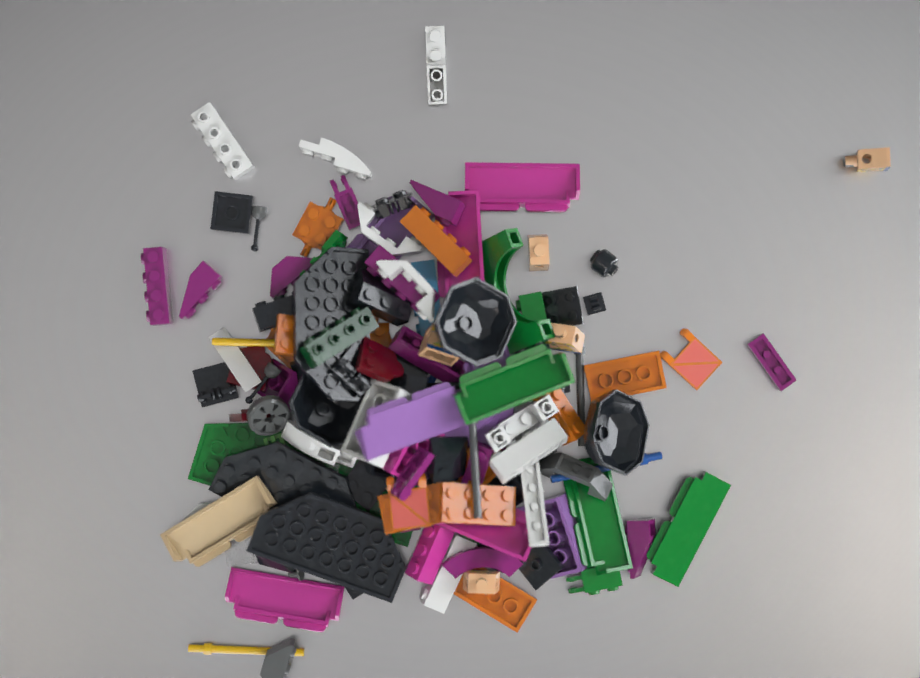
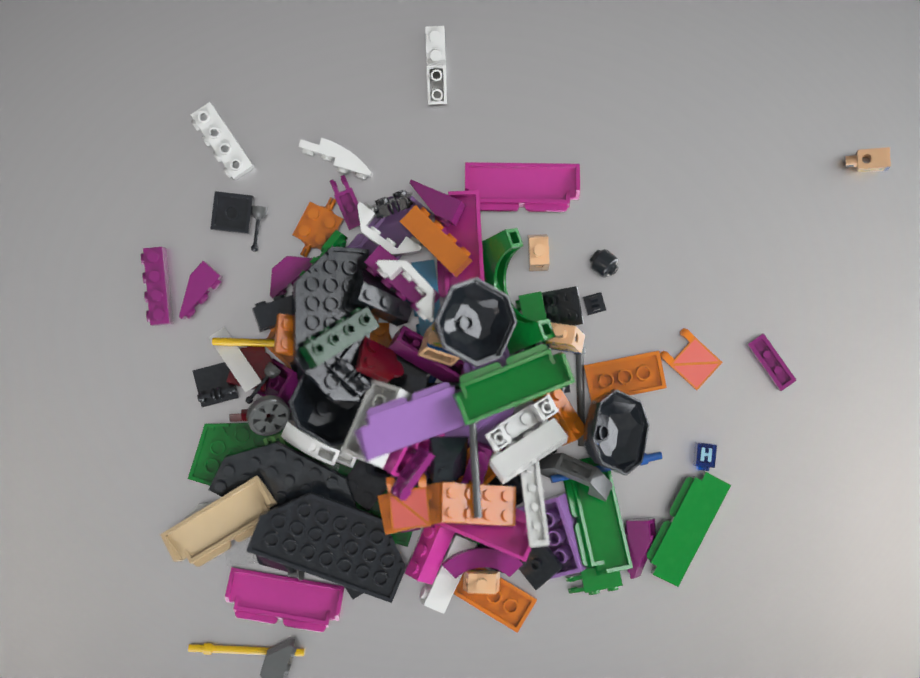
(704, 456): none -> clear blue brick

